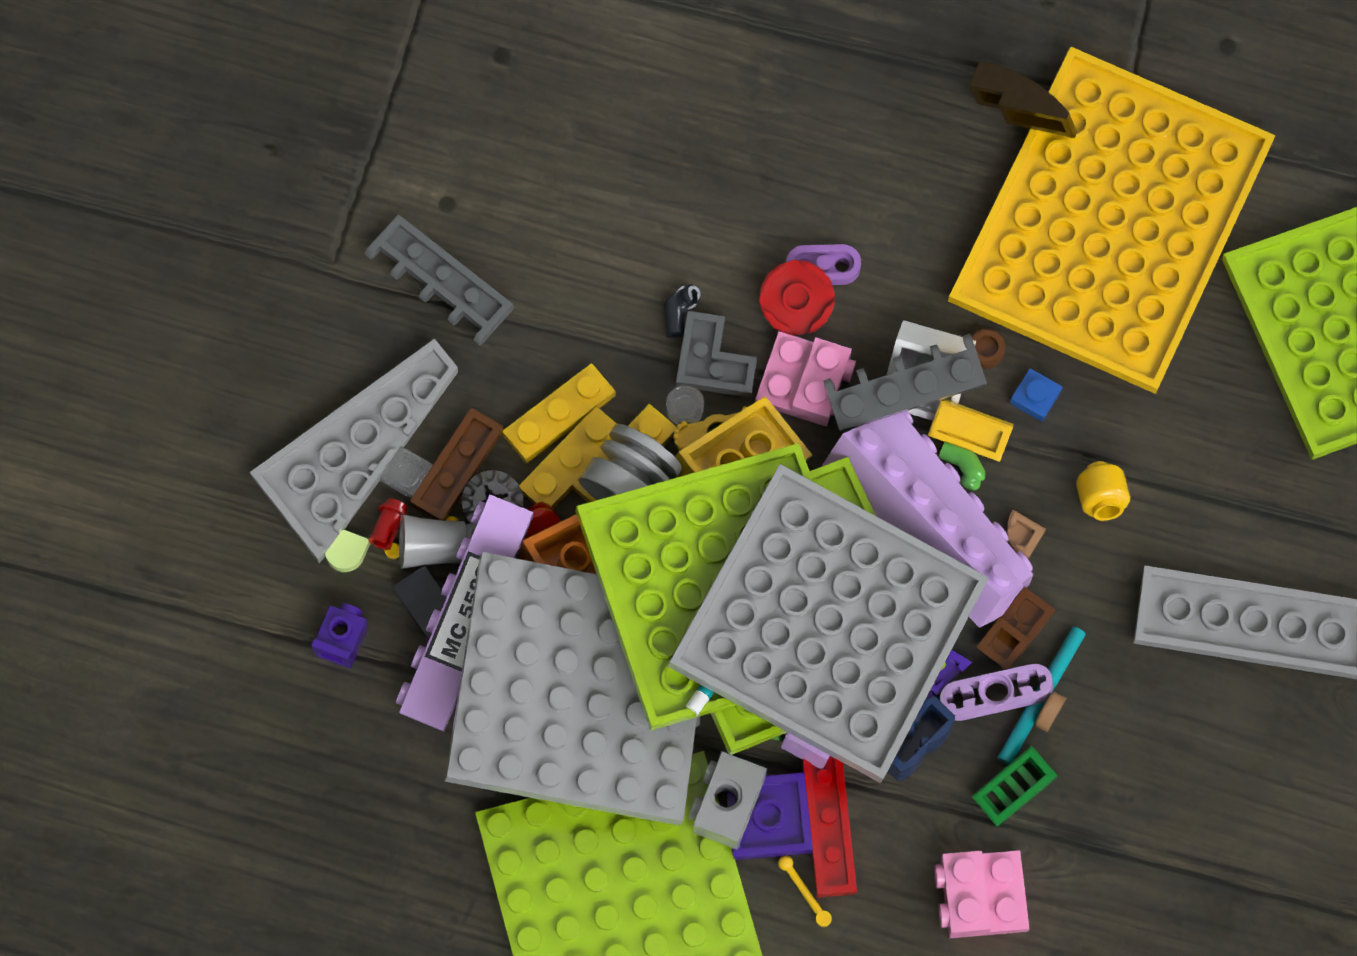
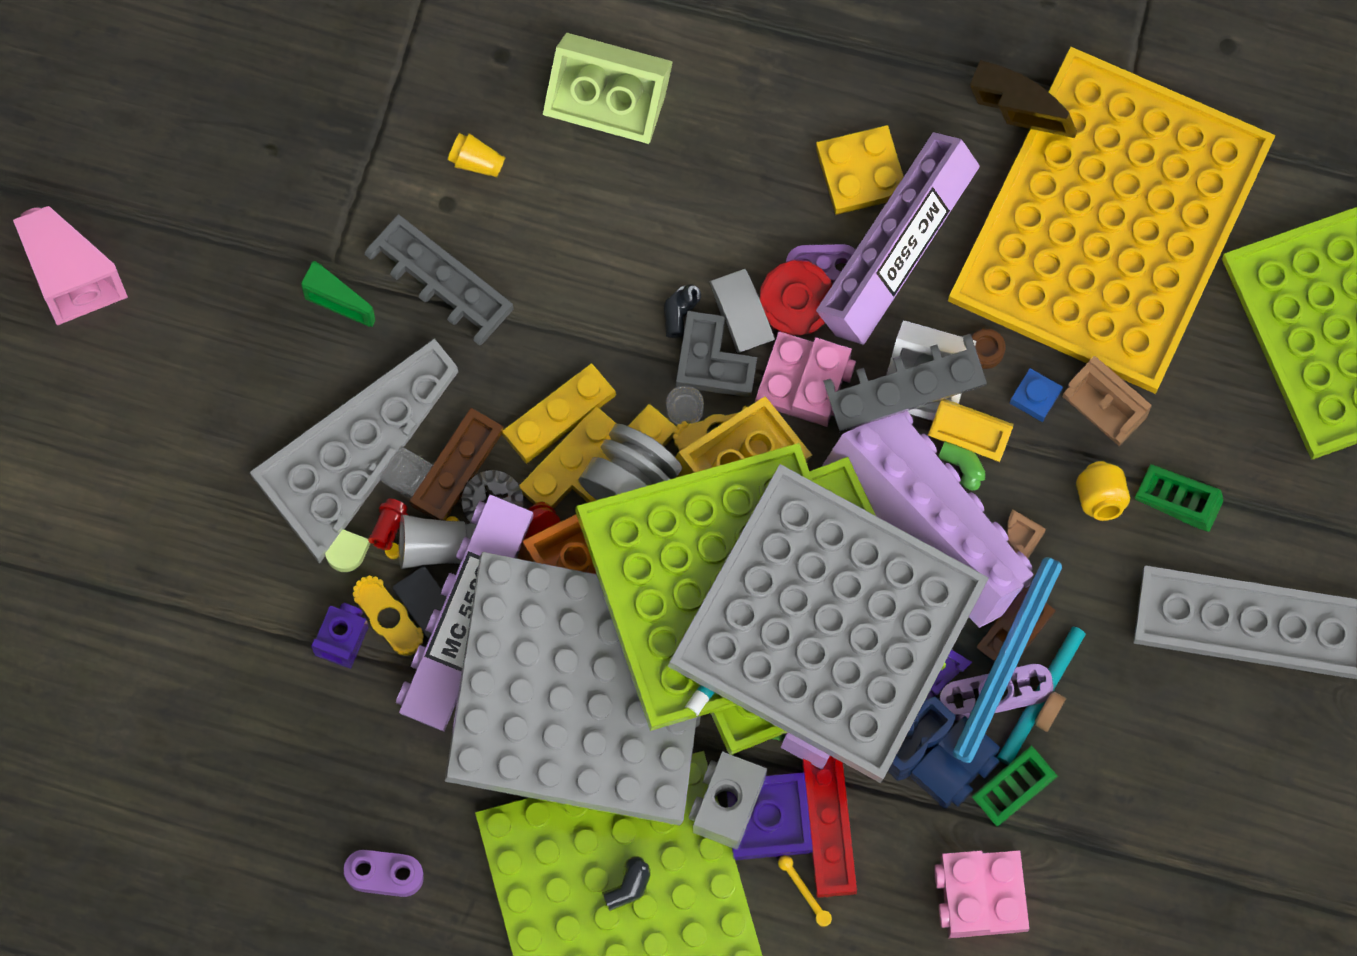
(67, 266): none -> bright pink slope
(331, 293): none -> green slope
(372, 599): none -> yellow piece
(383, 873): none -> medium lavender plate
(475, 156): none -> yellow cone
(607, 87): none -> yellowish green slope
(633, 884): none -> black arm
(742, 310): none -> light grey slope
(860, 169): none -> yellow plate
(898, 238): none -> lavender brick
(947, 777): none -> dark blue brick
(1007, 660): none -> dark azure axle
(1107, 401): none -> medium nougat hinge
(1175, 509): none -> green slope

